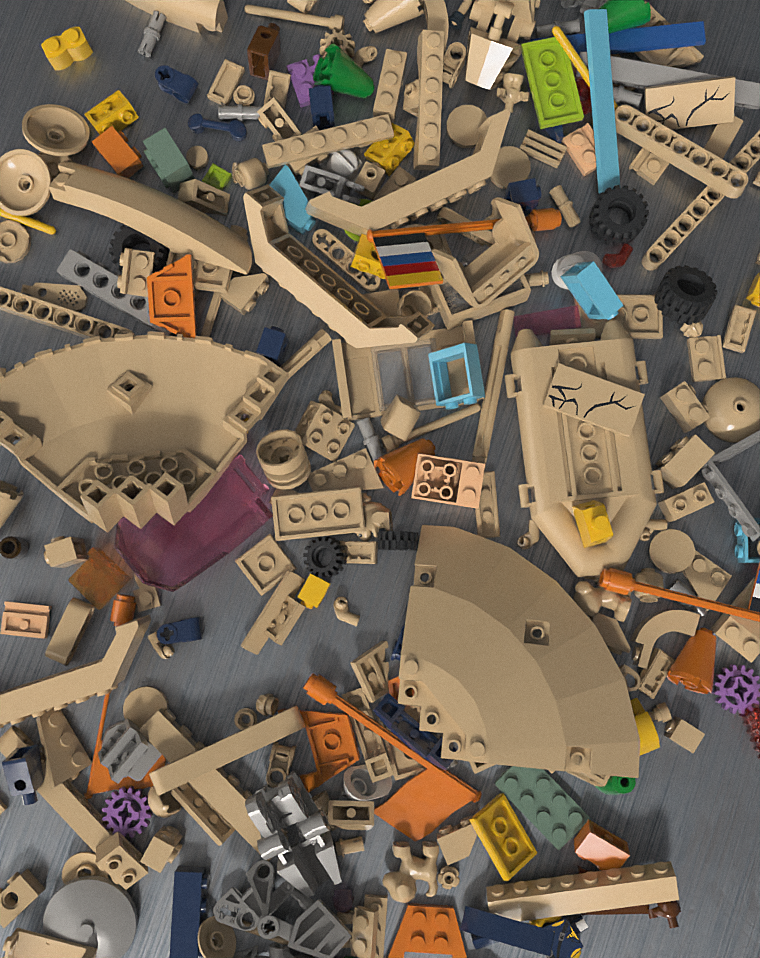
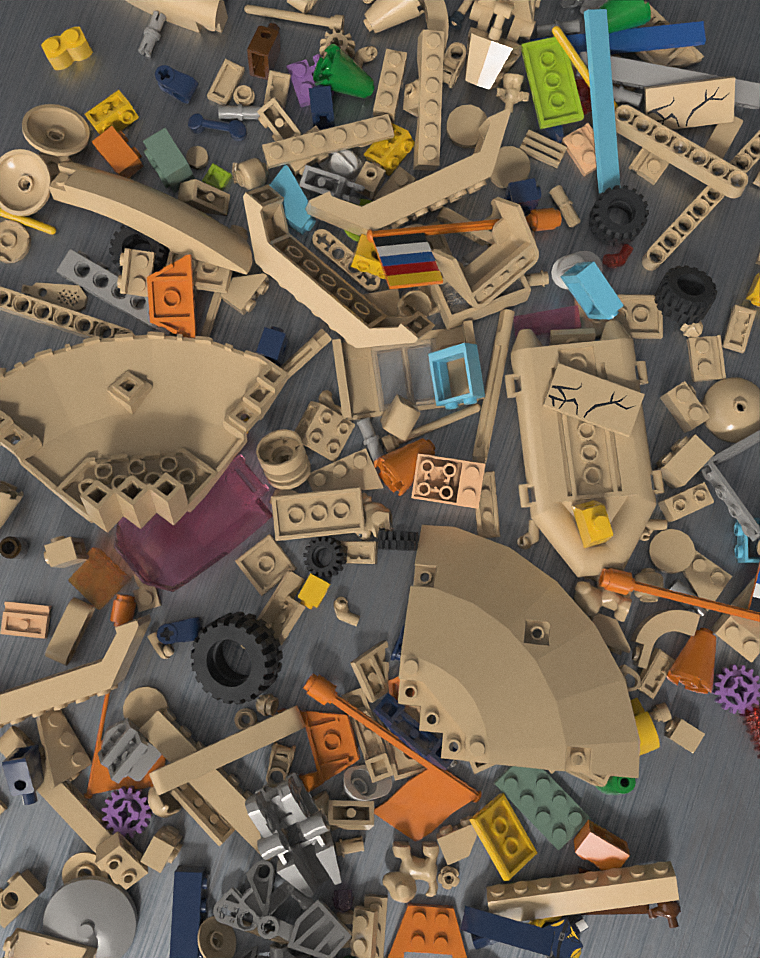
(213, 669): none -> black tyre

